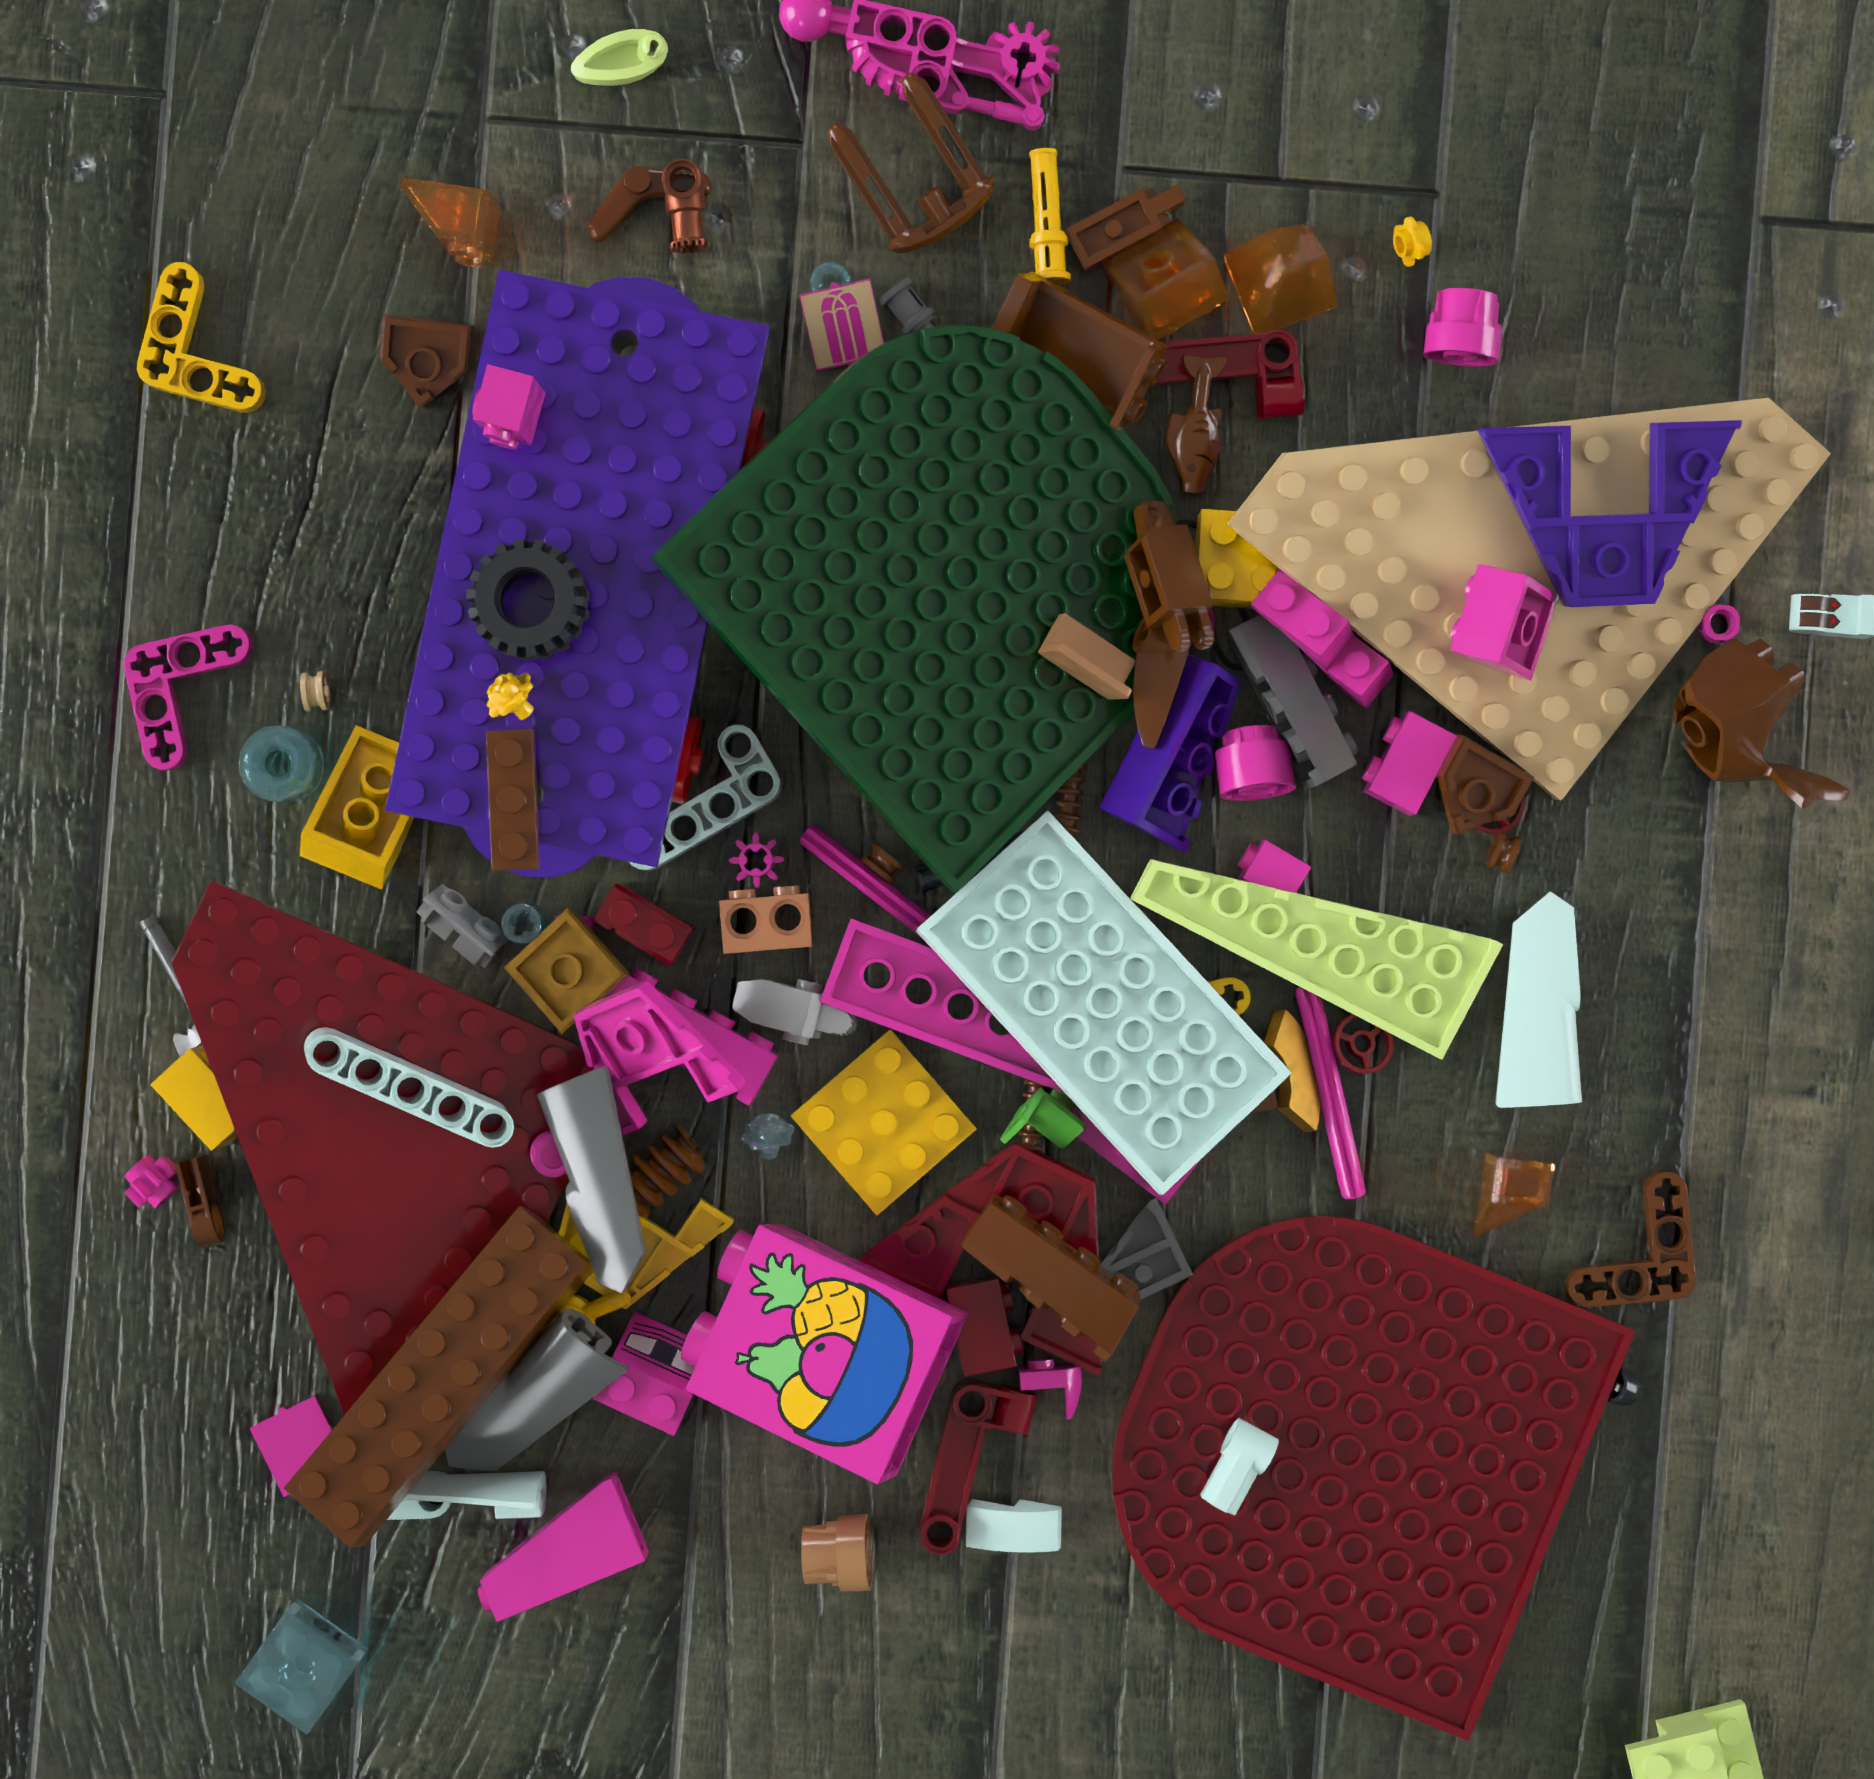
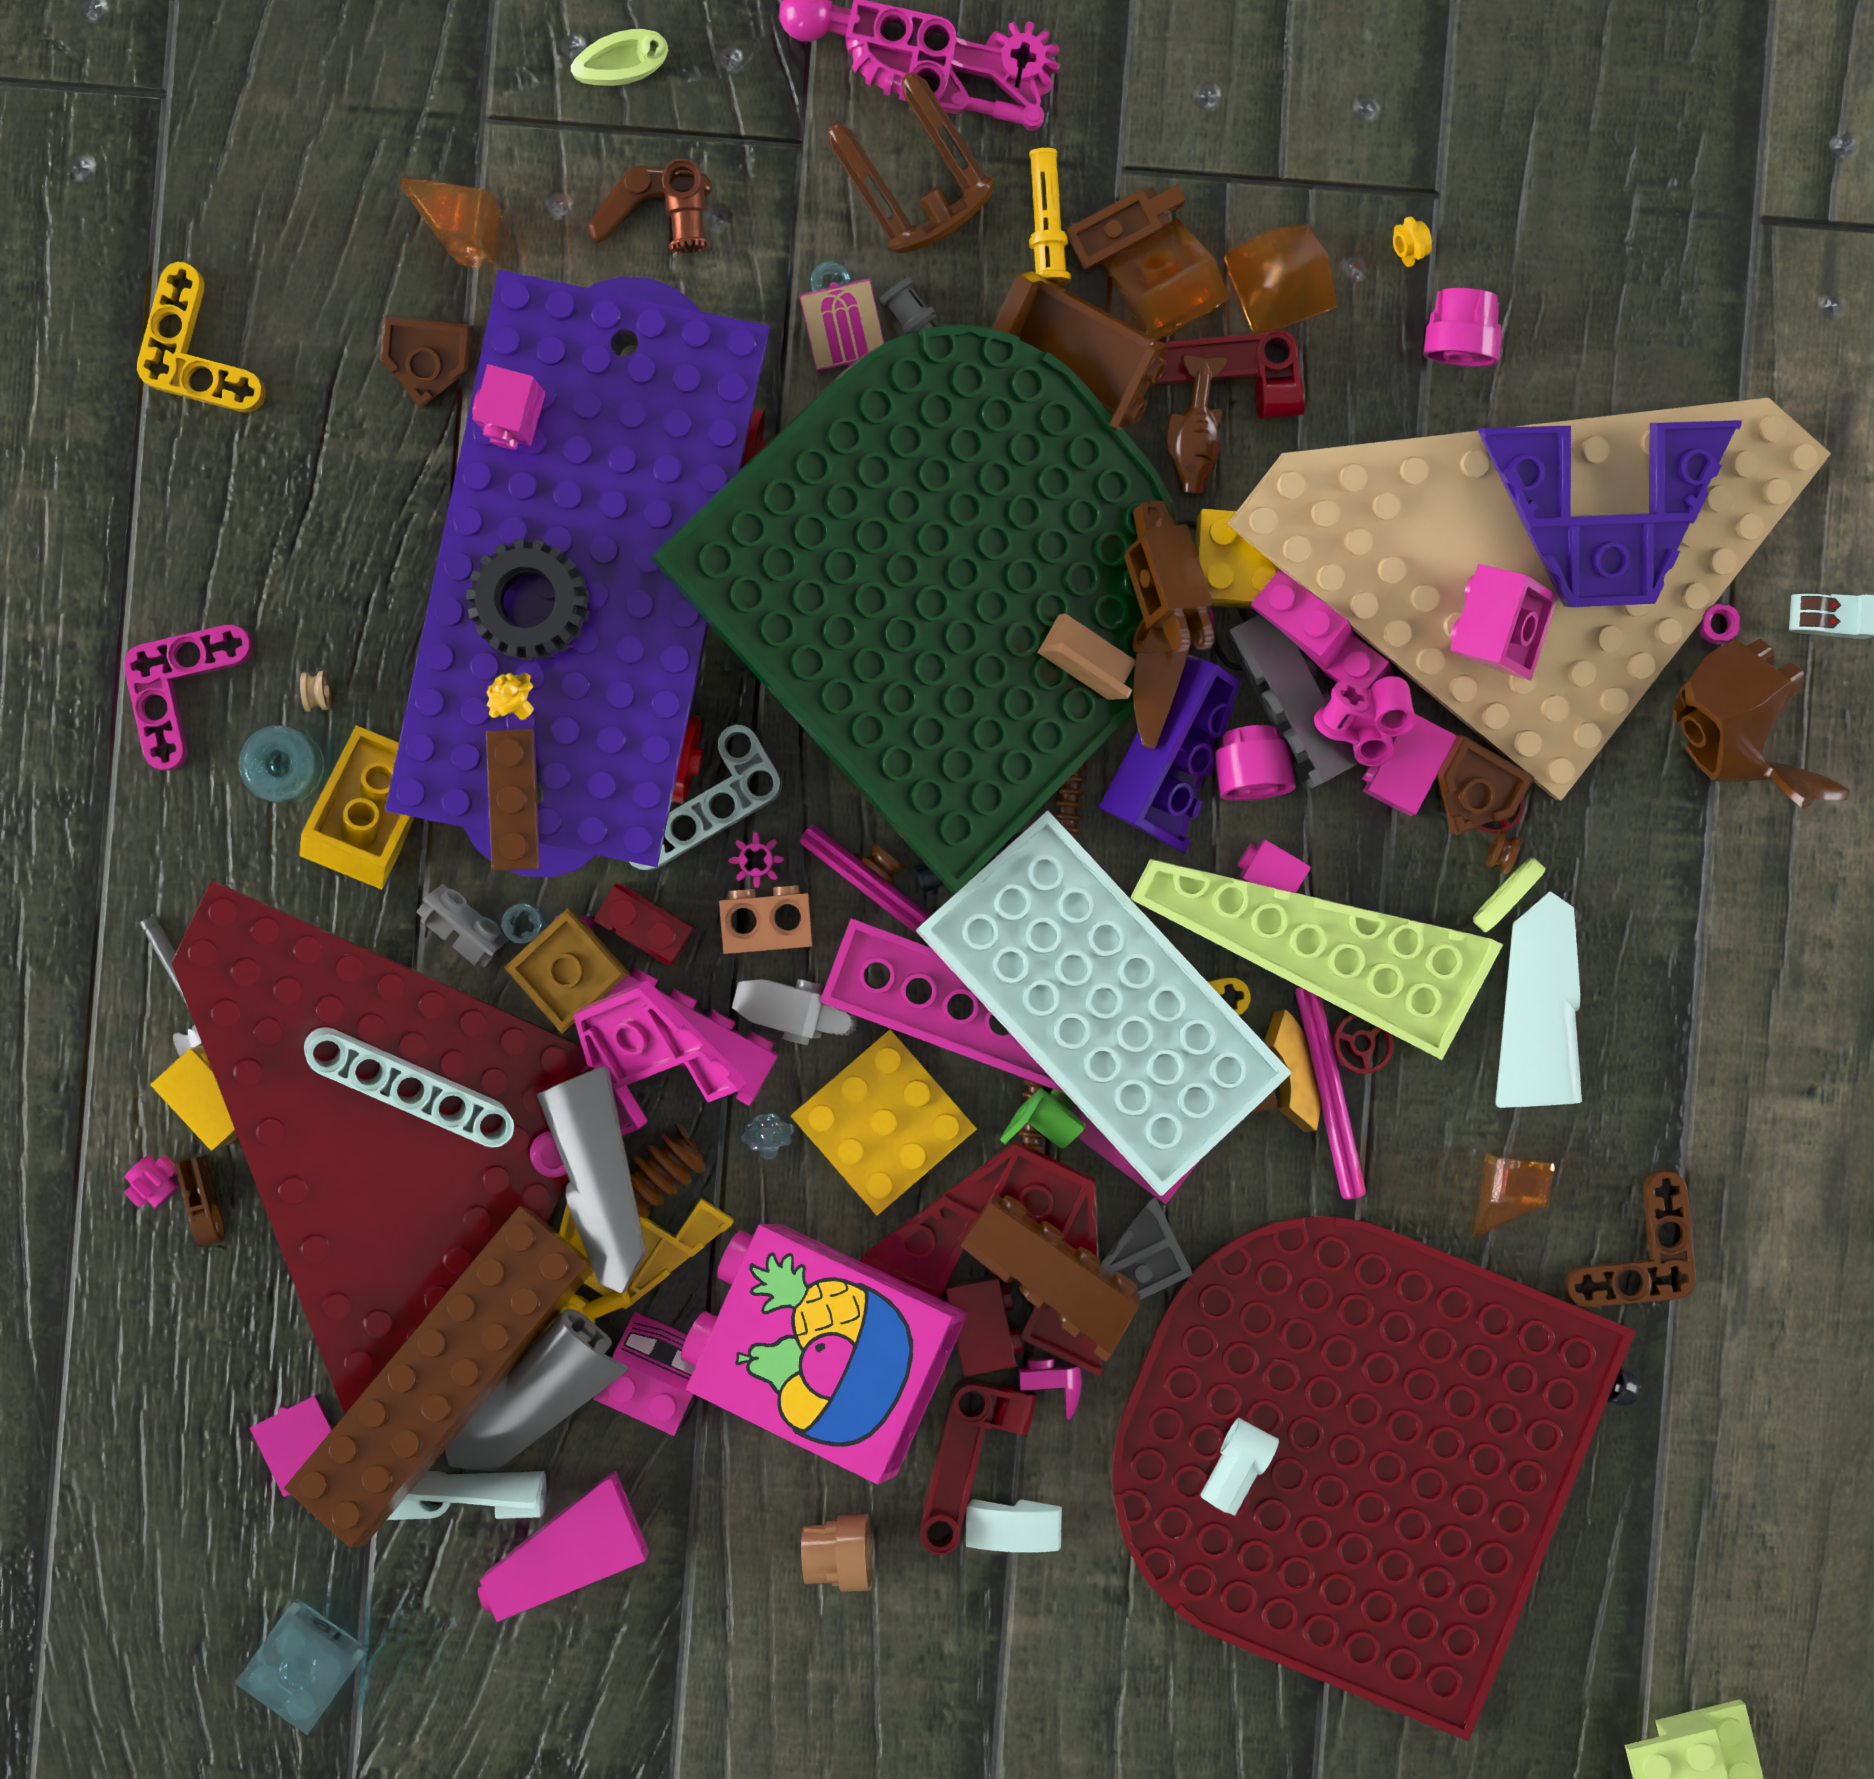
(1368, 717): none -> dark pink piece
(1508, 894): none -> yellowish green tile

